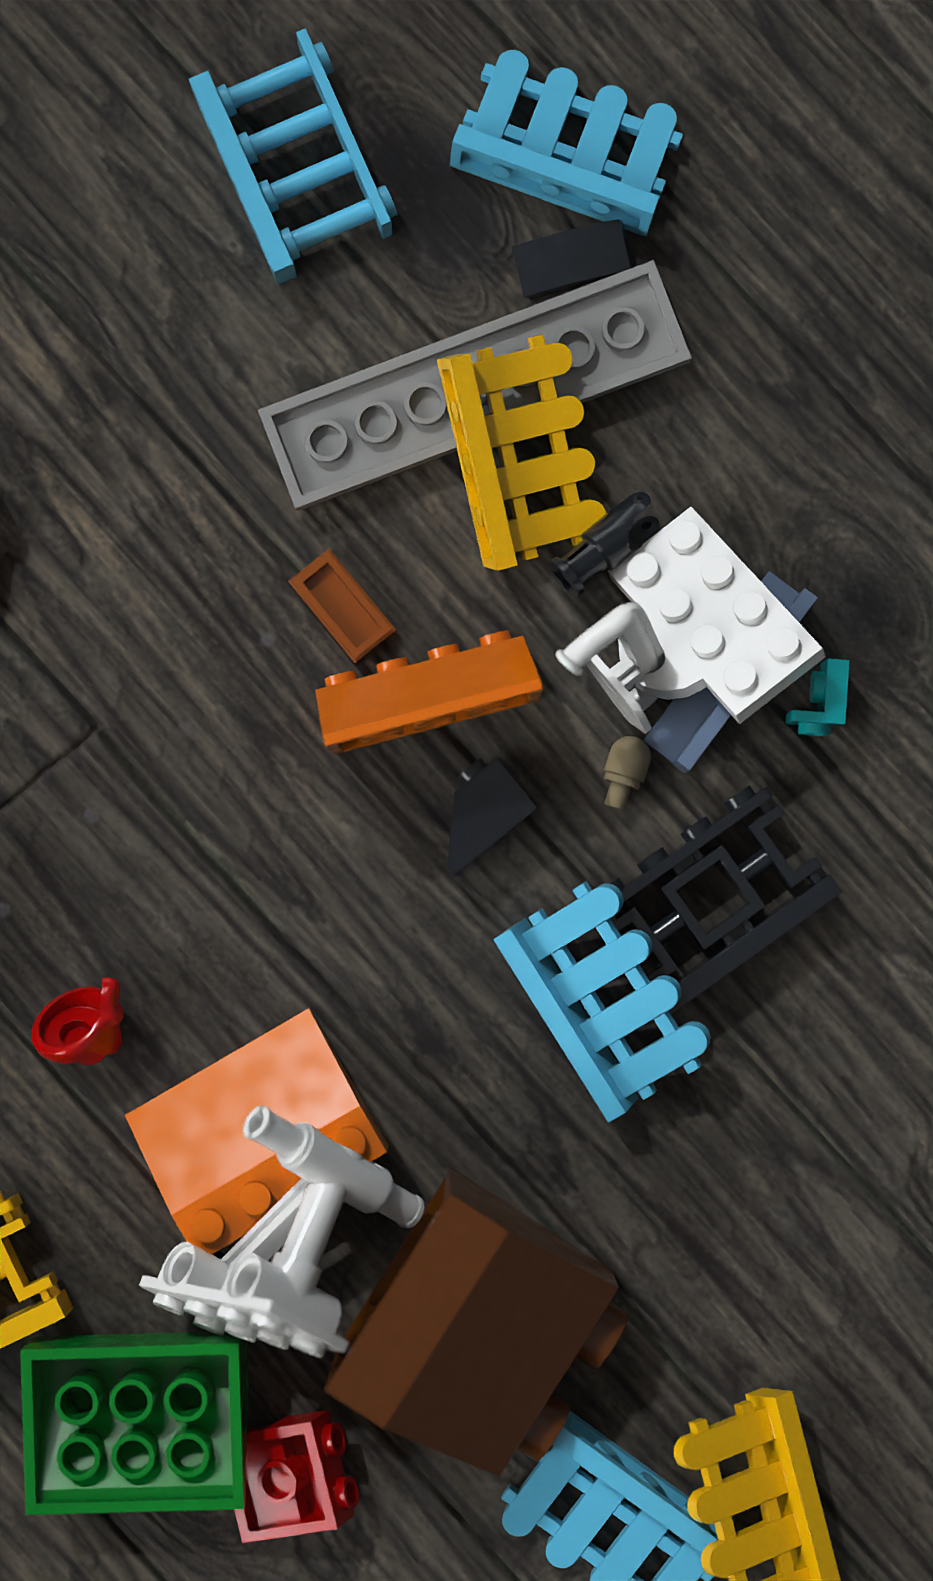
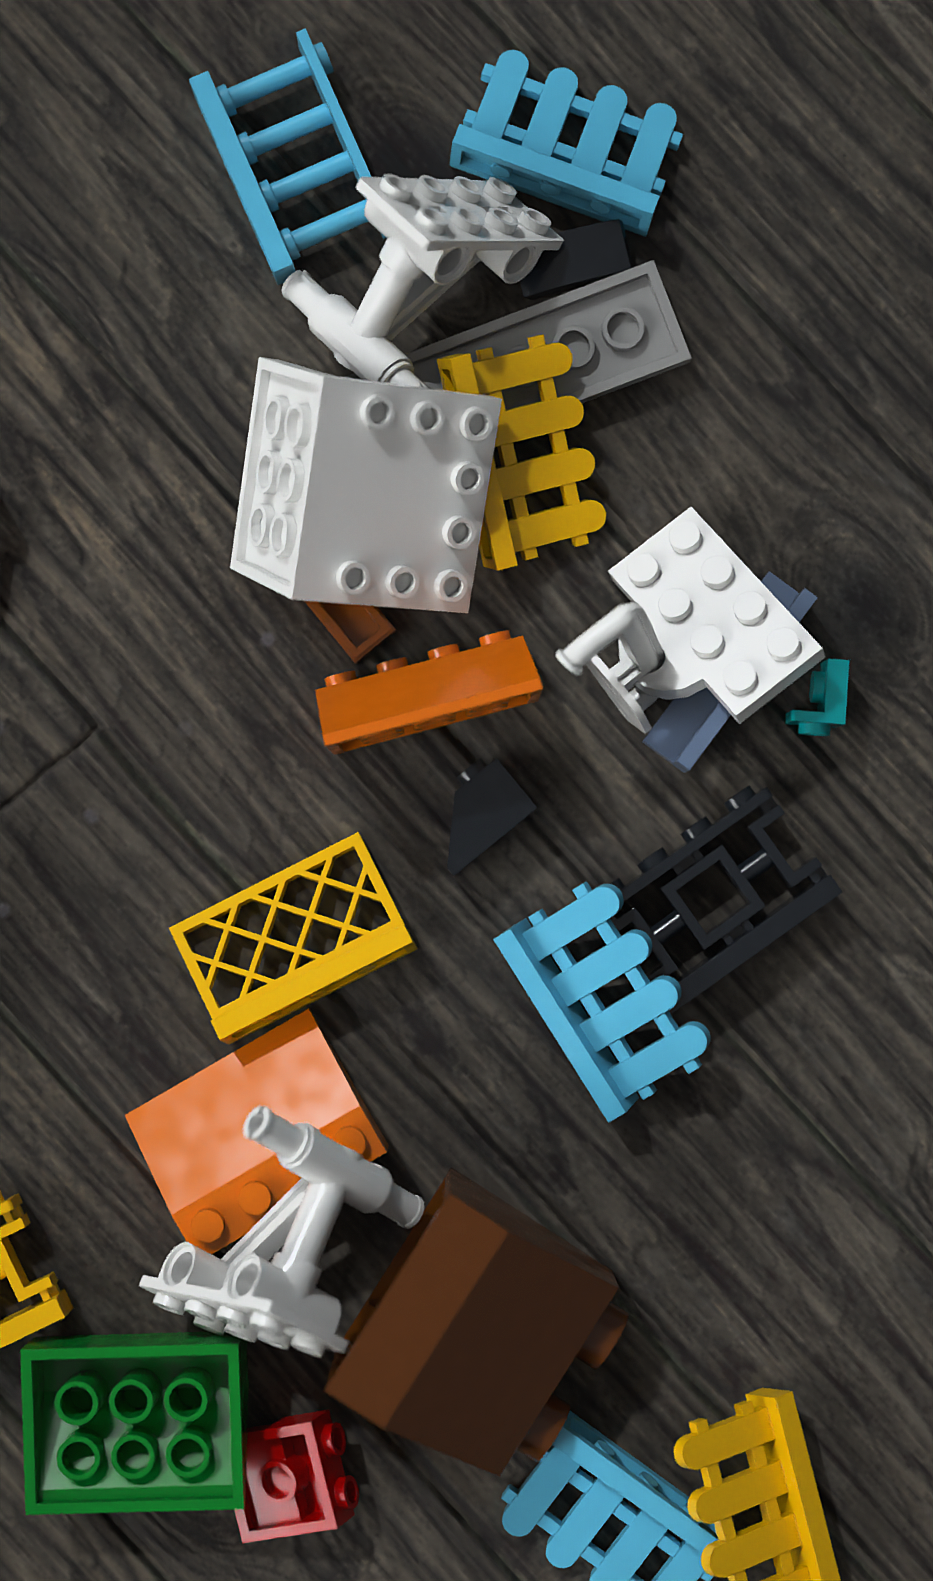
(80, 1025): red hat -> none
(312, 980): none -> yellow fence
(363, 489): none -> white bracket
(433, 239): none -> white plate
(604, 544): black piece -> none
(625, 769): dark tan cylinder -> none

